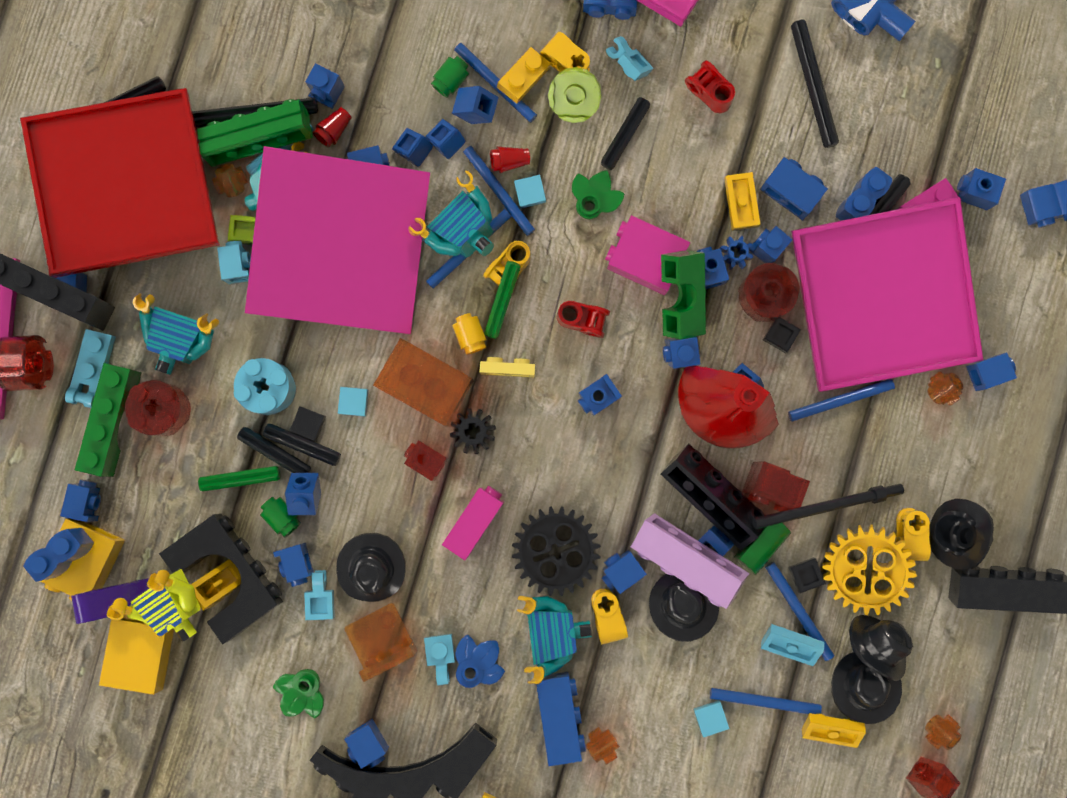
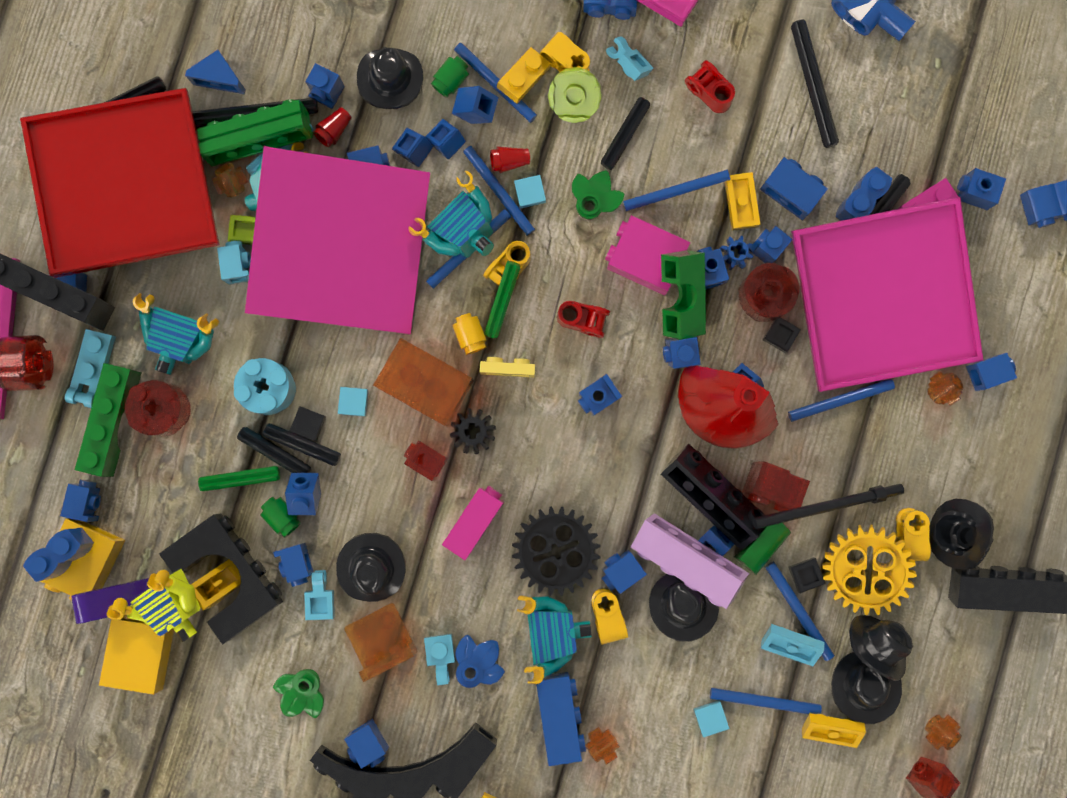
(215, 74): none -> blue slope
(389, 78): none -> black hat
(676, 190): none -> blue bar

